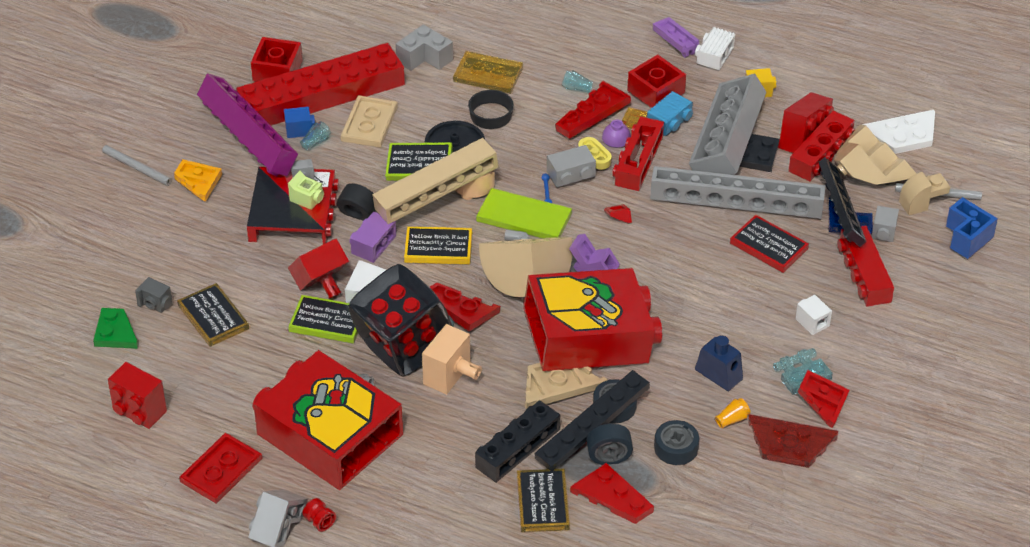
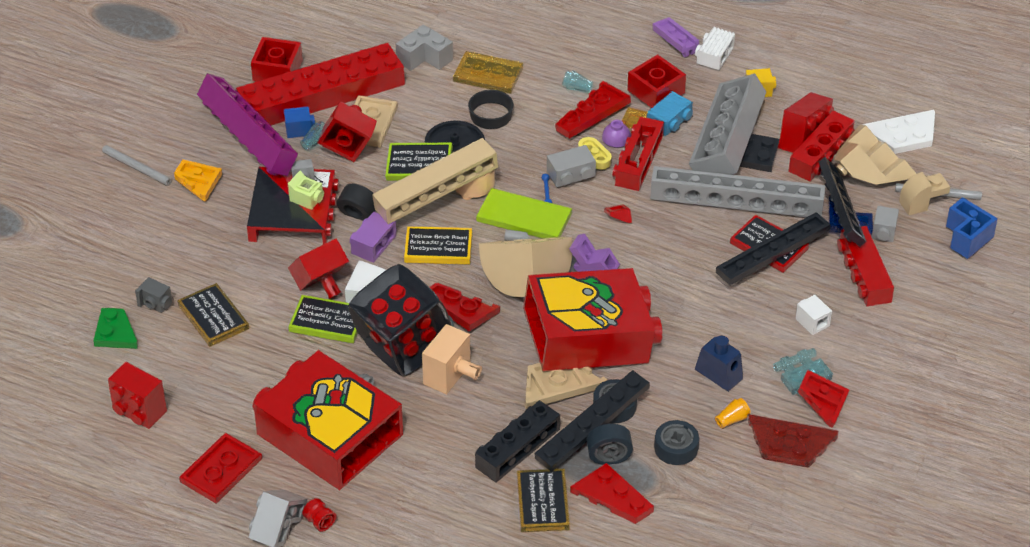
(347, 131): none -> red brick
(773, 248): none -> black plate

